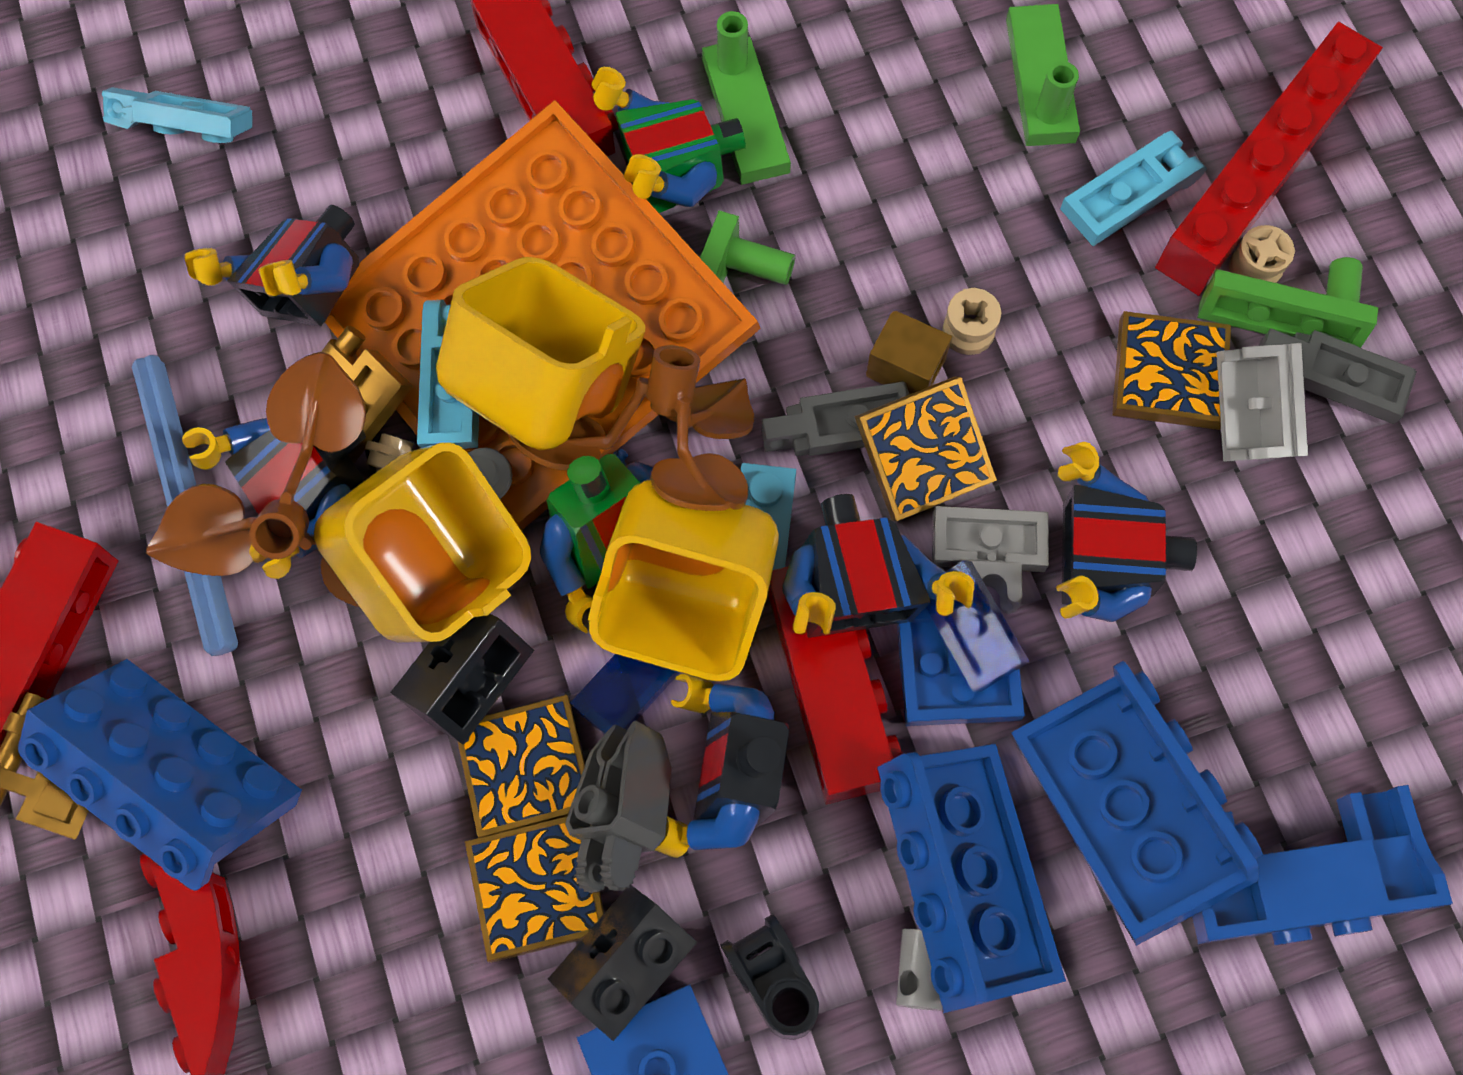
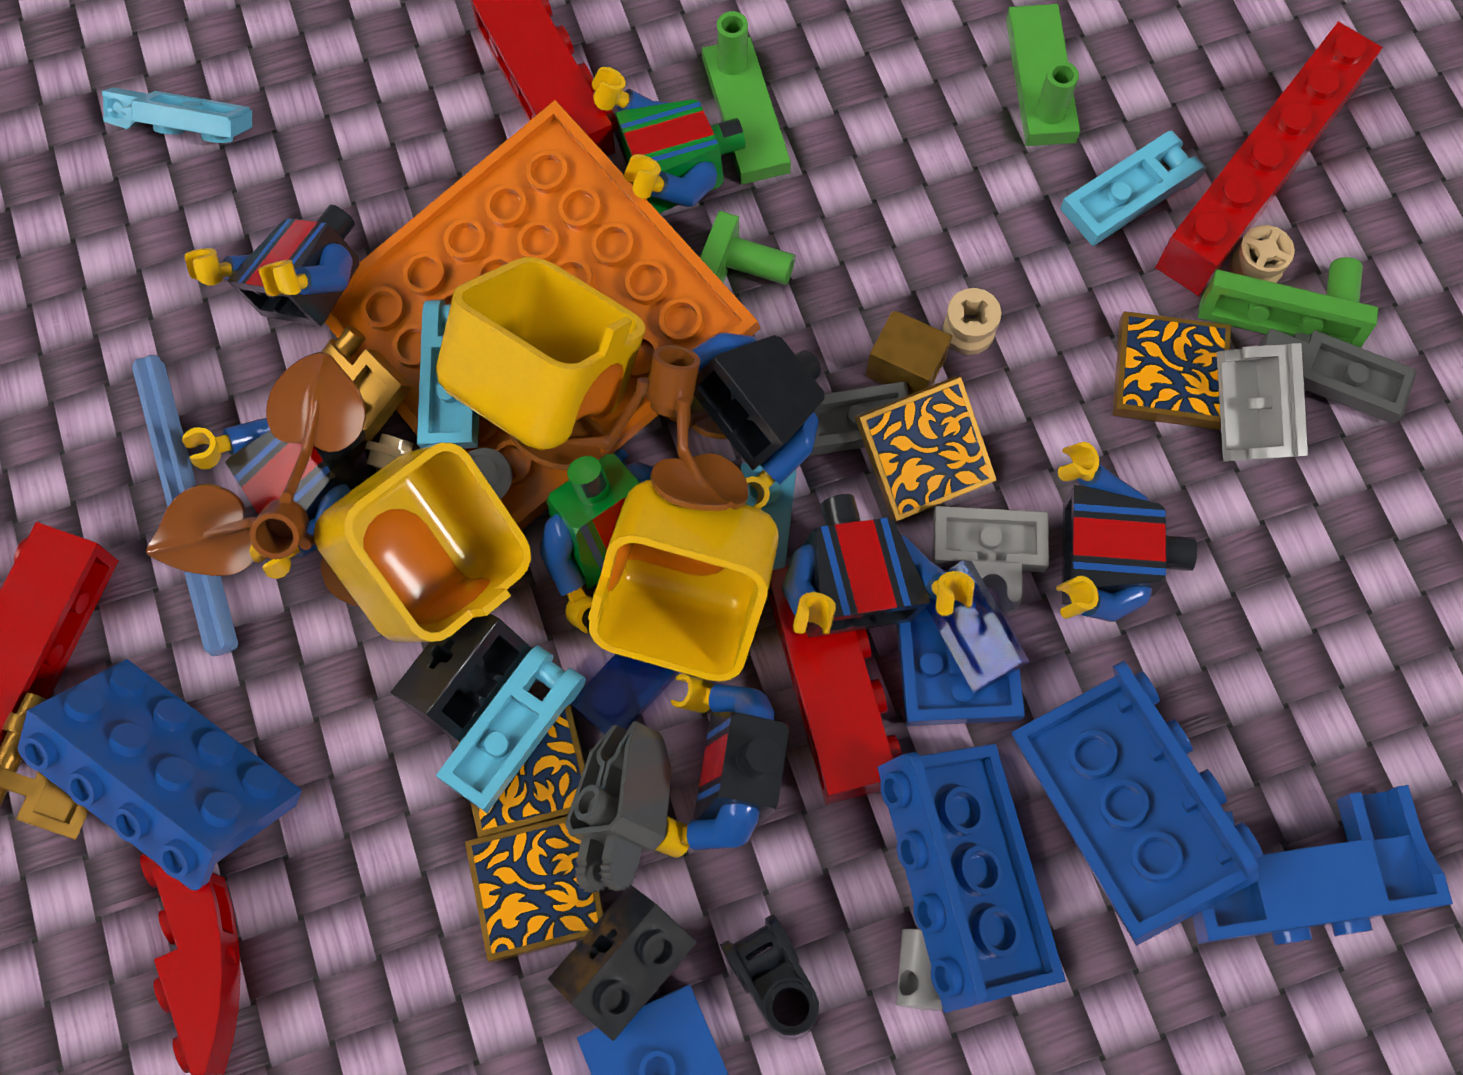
(510, 729): none -> medium azure plate
(761, 402): none -> black torso

